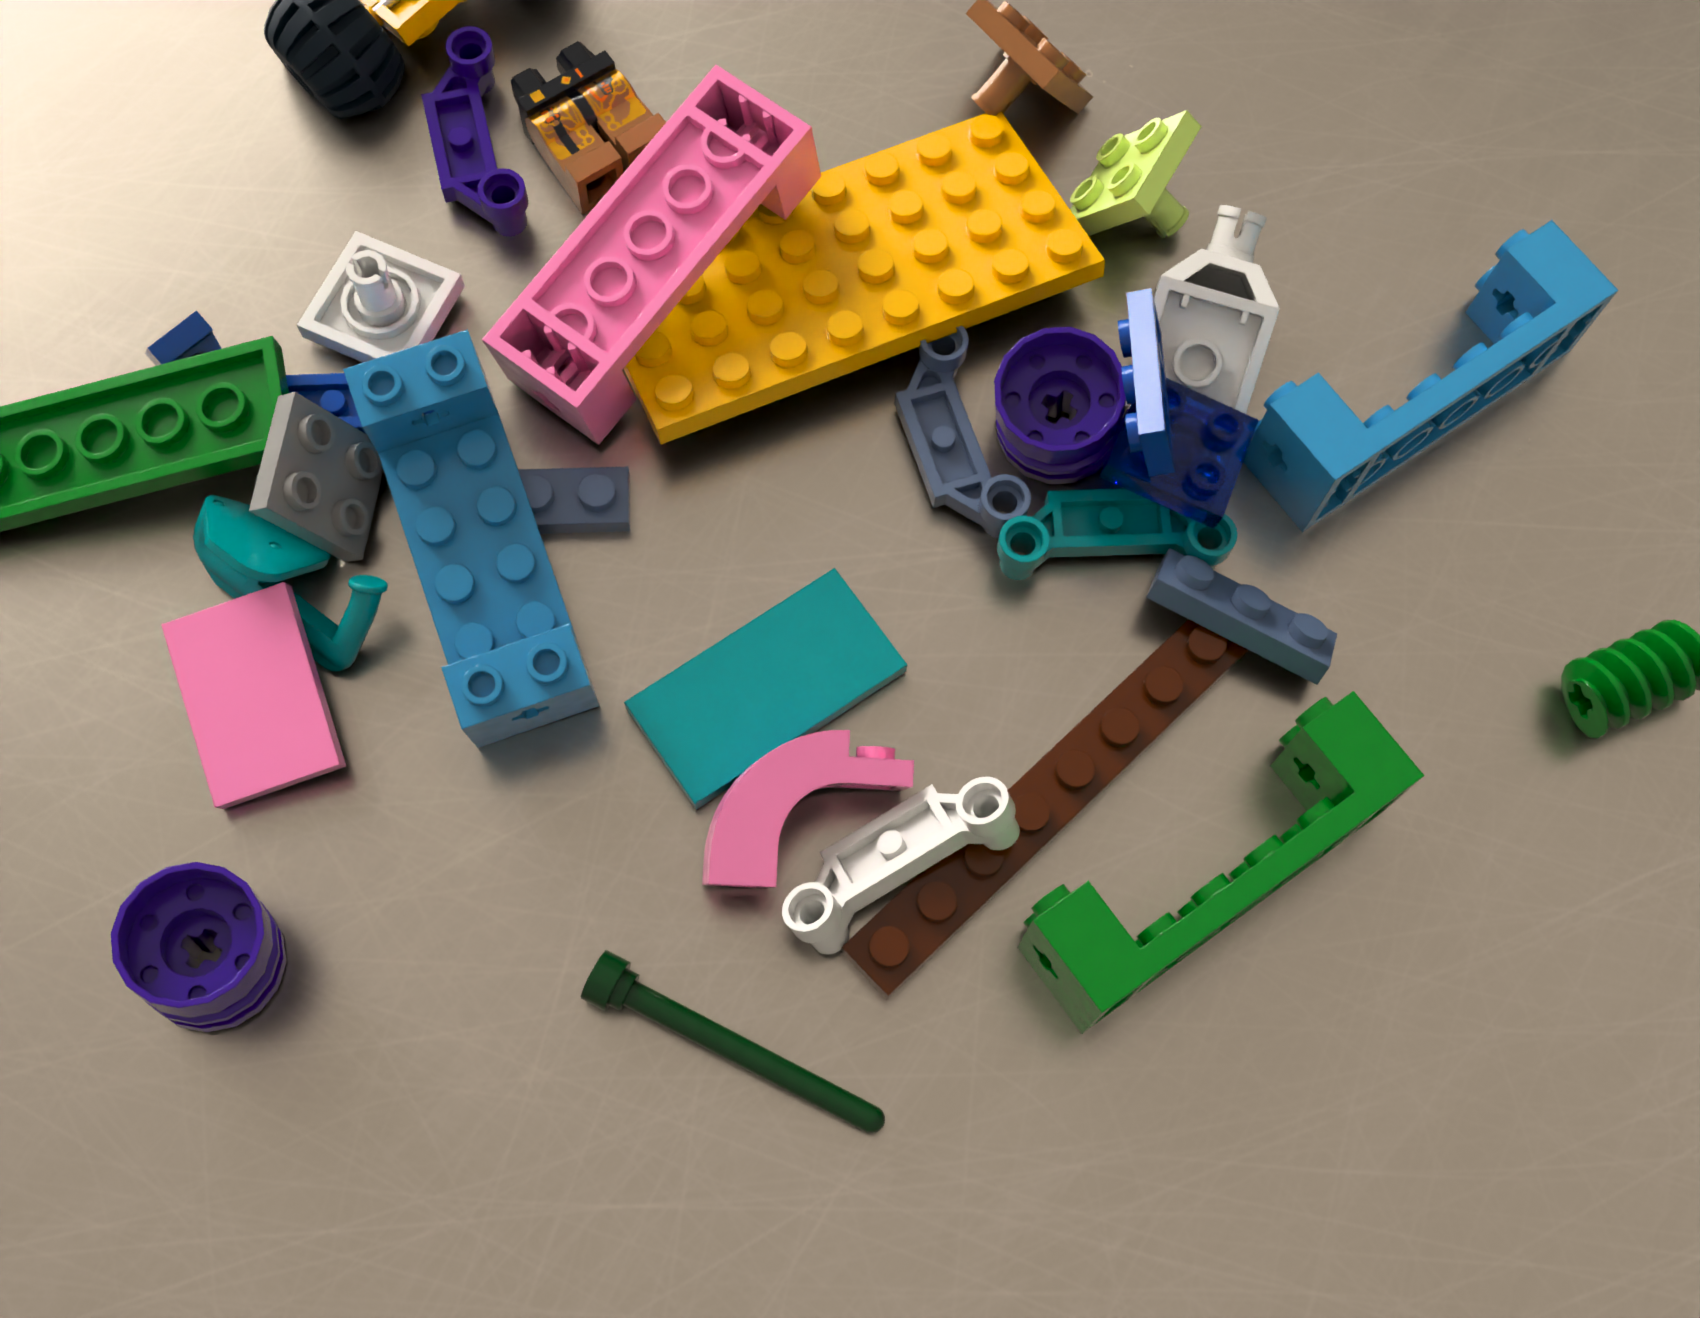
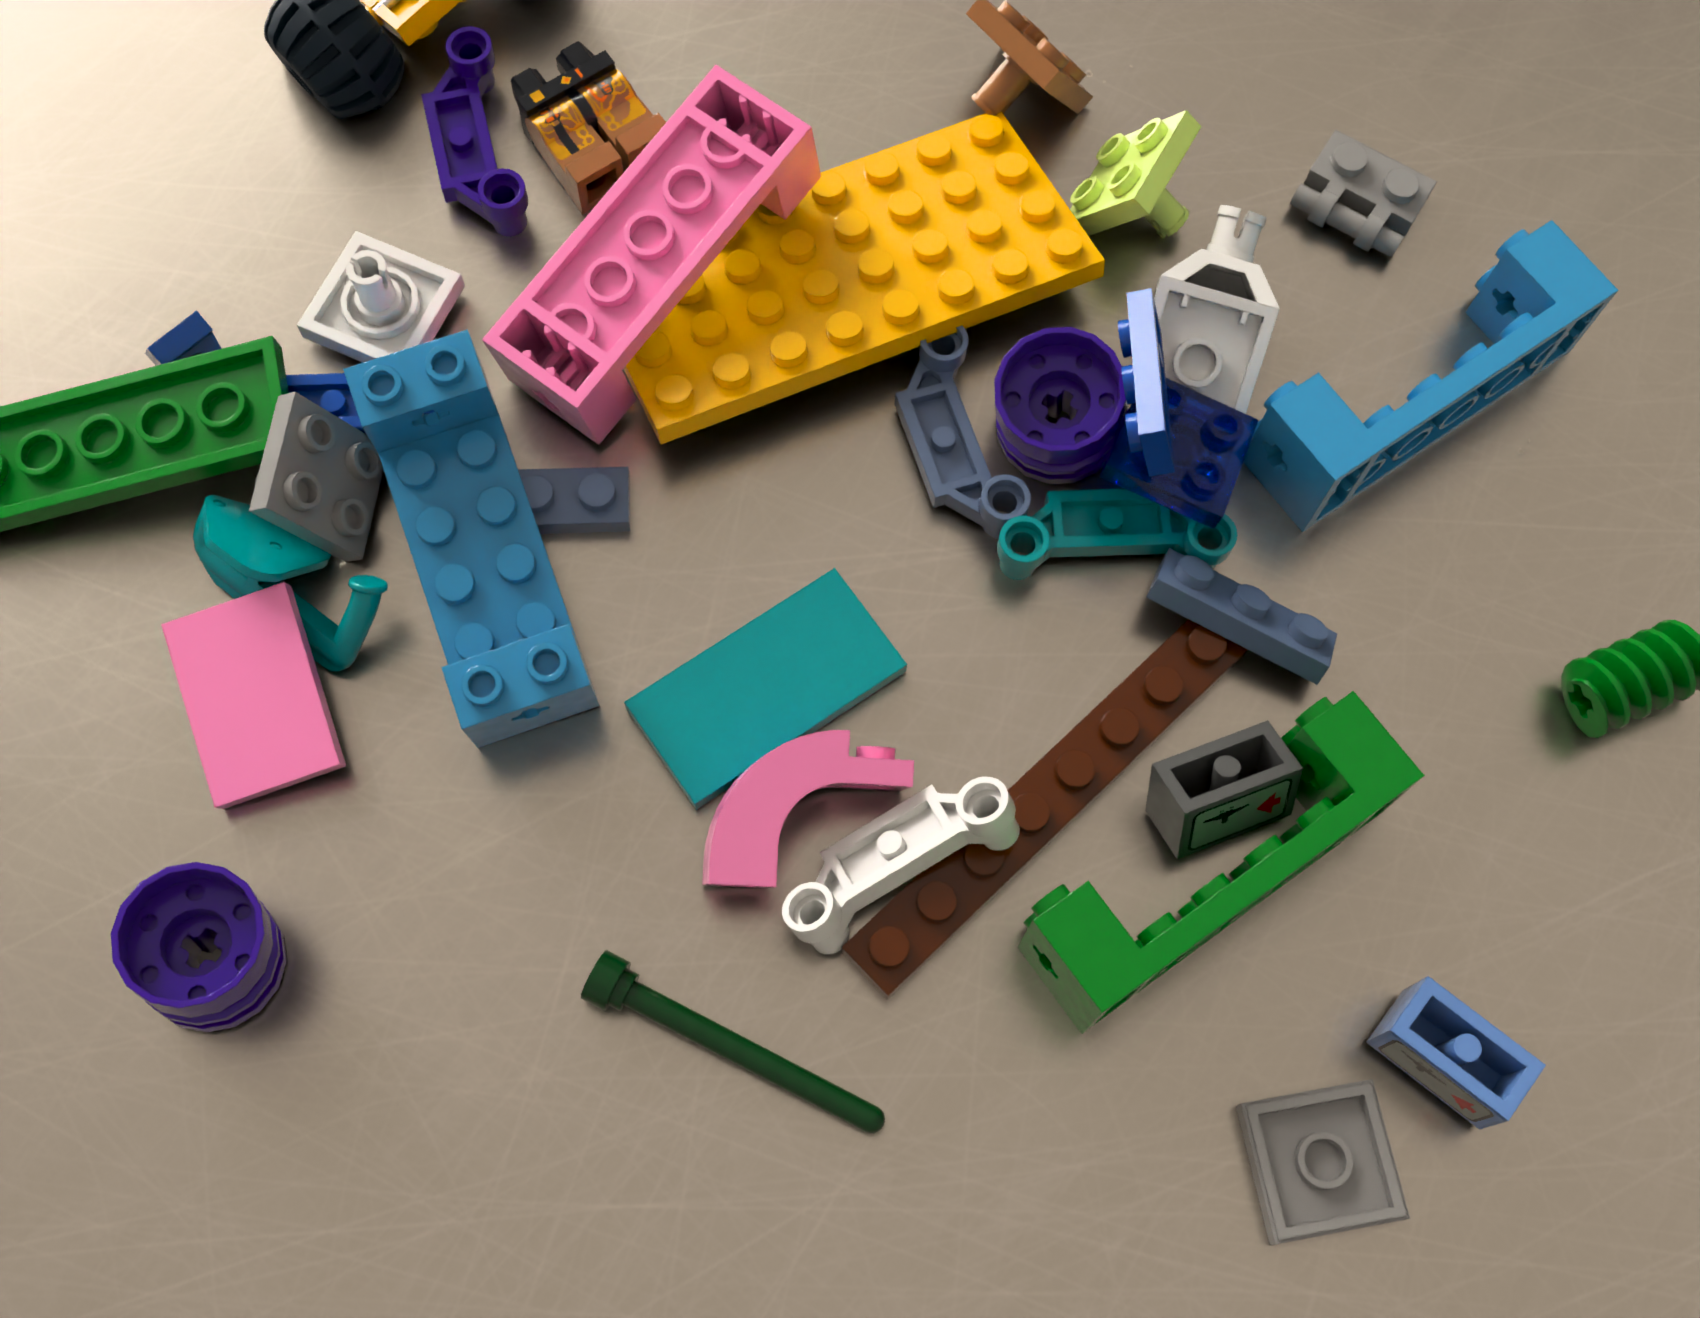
(1223, 789): none -> dark grey brick
(1322, 1162): none -> light grey tile
(1369, 184): none -> light grey plate
(1456, 1054): none -> medium blue brick

